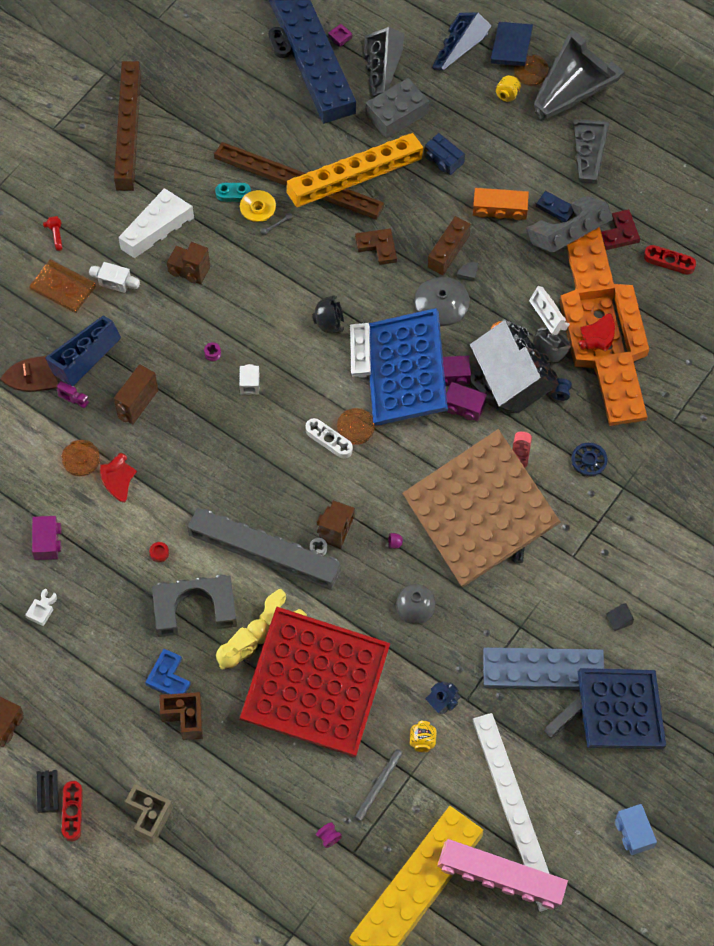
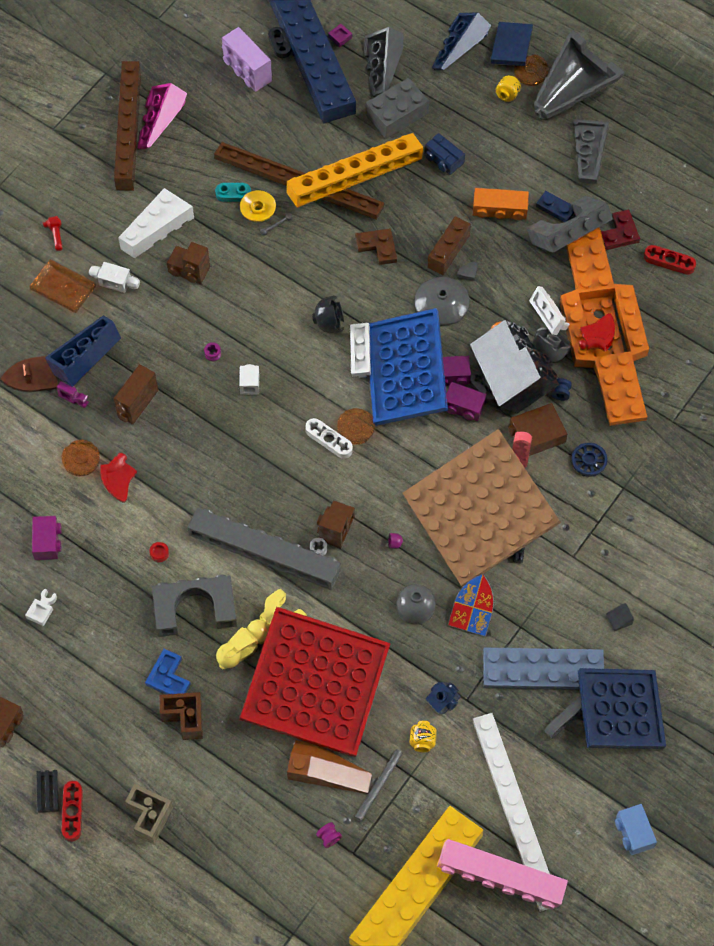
(162, 105): none -> dark pink wedge
(246, 59): none -> lavender brick
(321, 767): none -> dark orange wedge
(473, 606): none -> shield
(542, 425): none -> reddish brown brick

